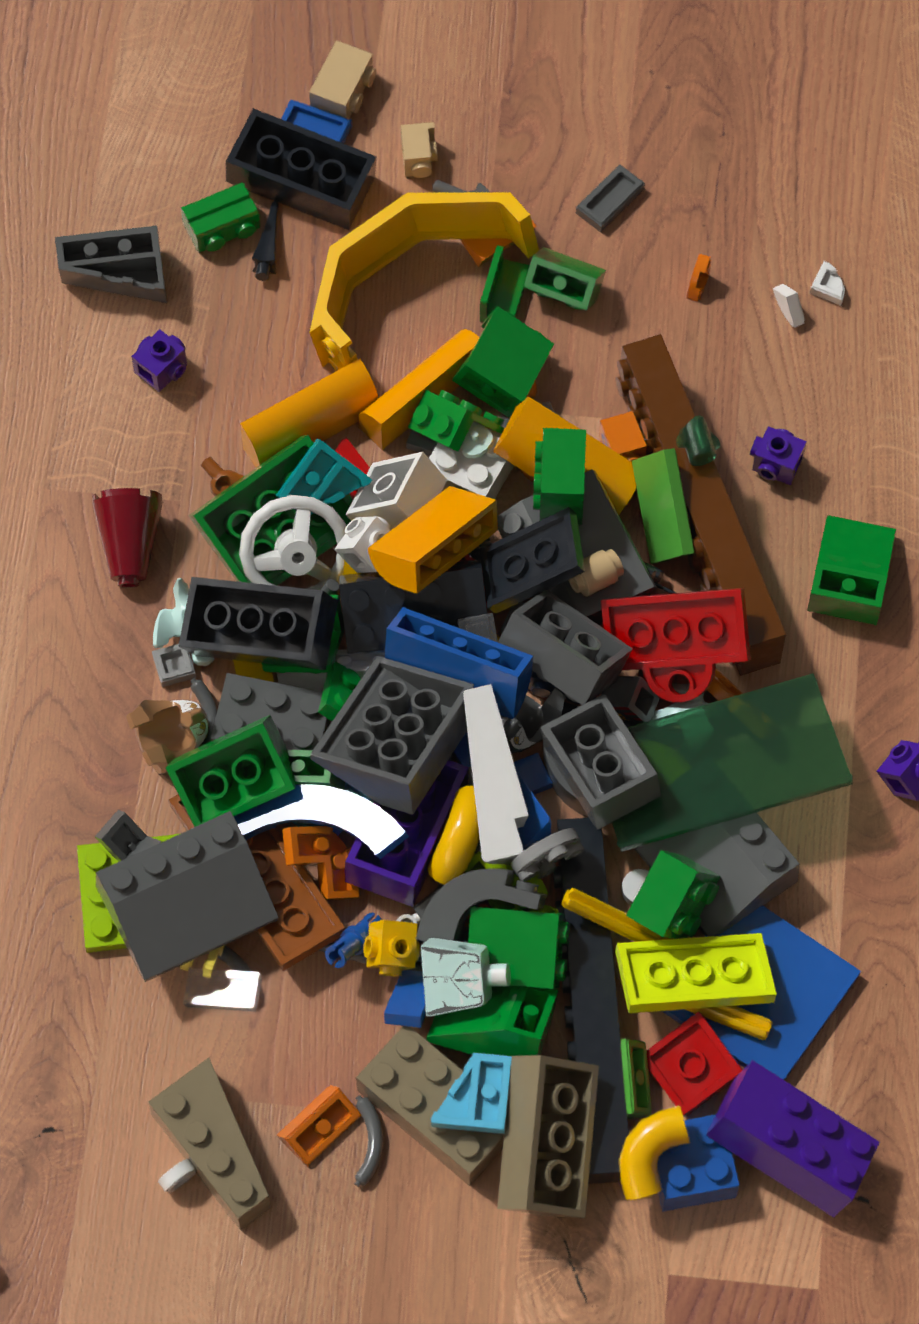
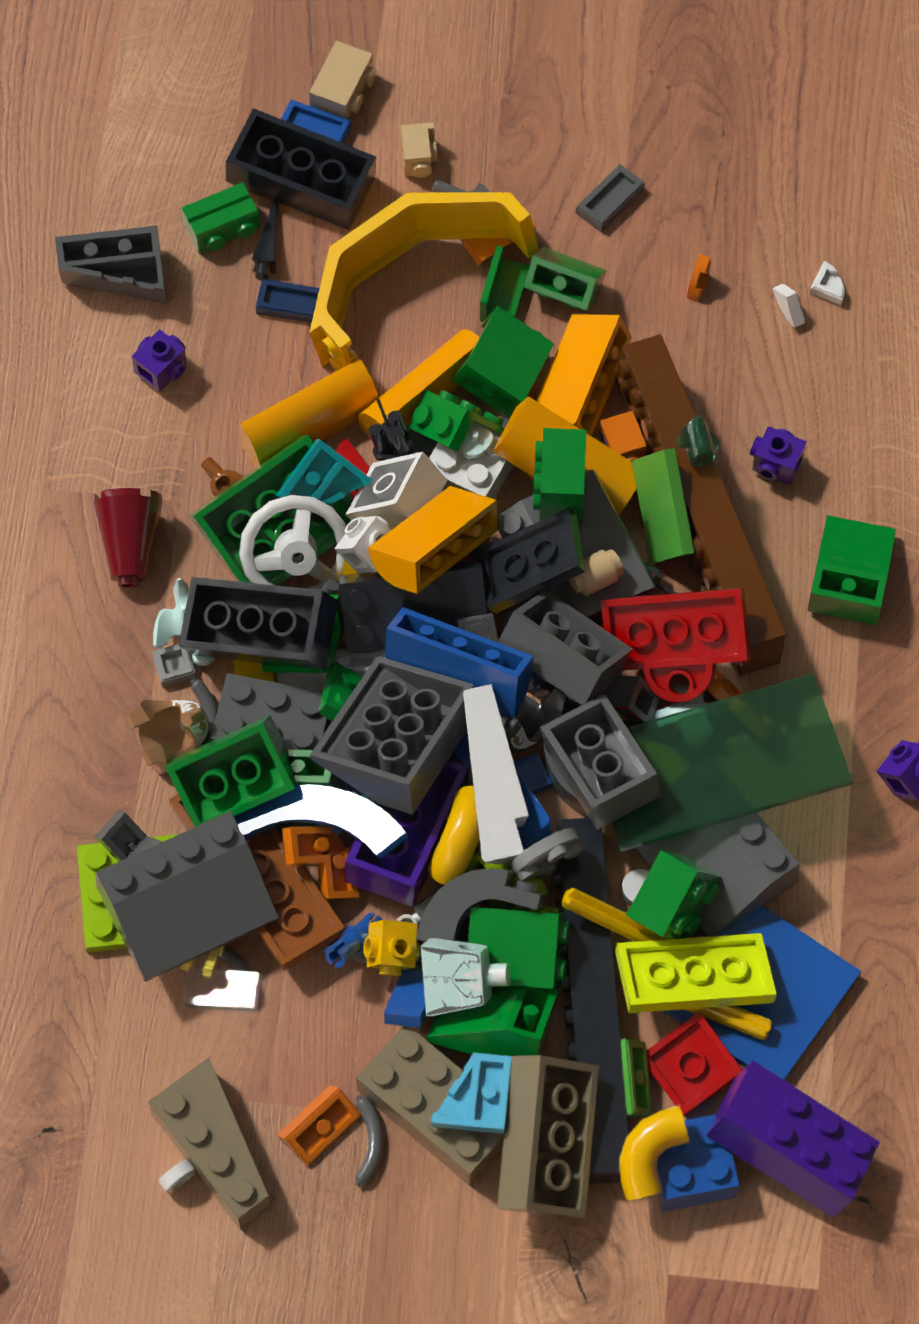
(286, 300): none -> dark blue tile
(392, 437): none -> black piece
(584, 369): none -> light orange brick

